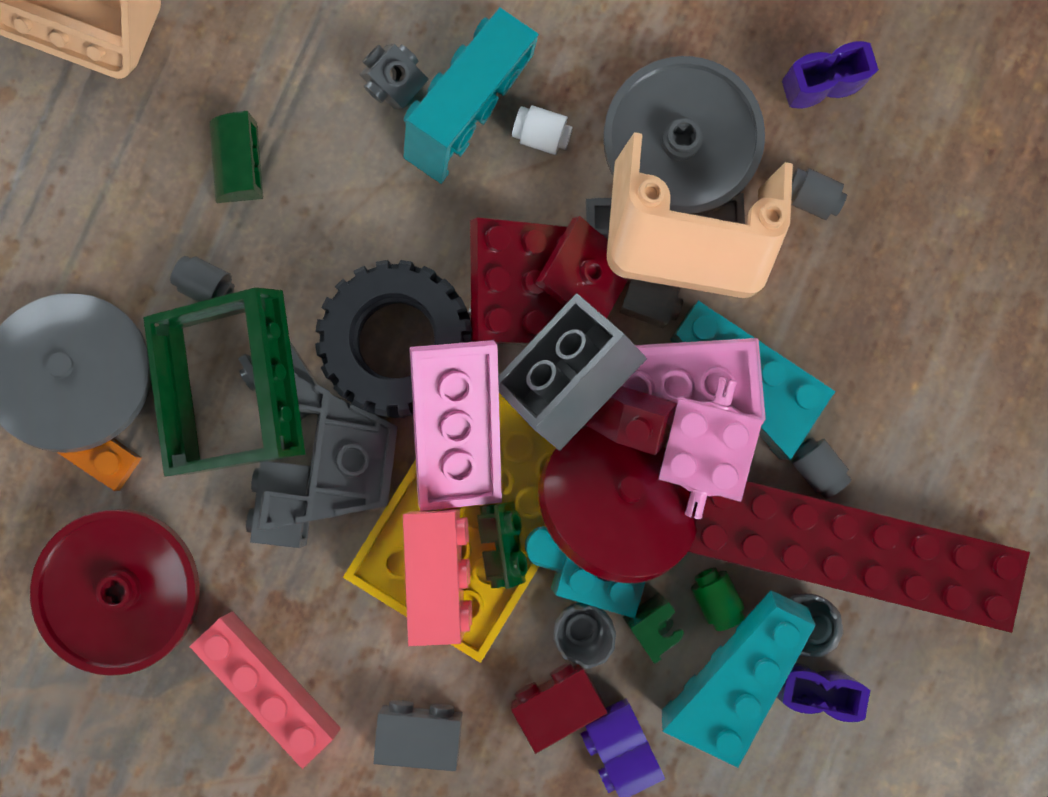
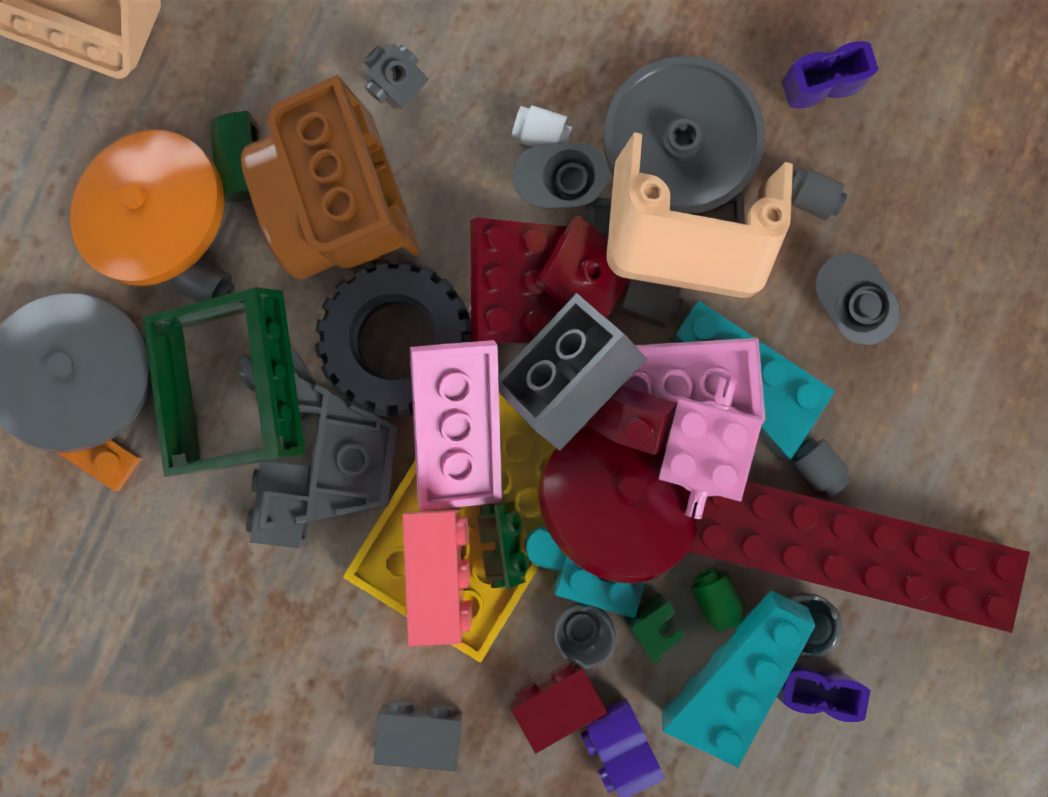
(114, 592): dark red dish -> none
(147, 208): none -> orange dish
(266, 688): coral brick -> none
(325, 184): none -> dark orange brick
(466, 92): teal wedge -> none
(560, 175): none -> dark grey piece
(858, 299): none -> dark grey piece

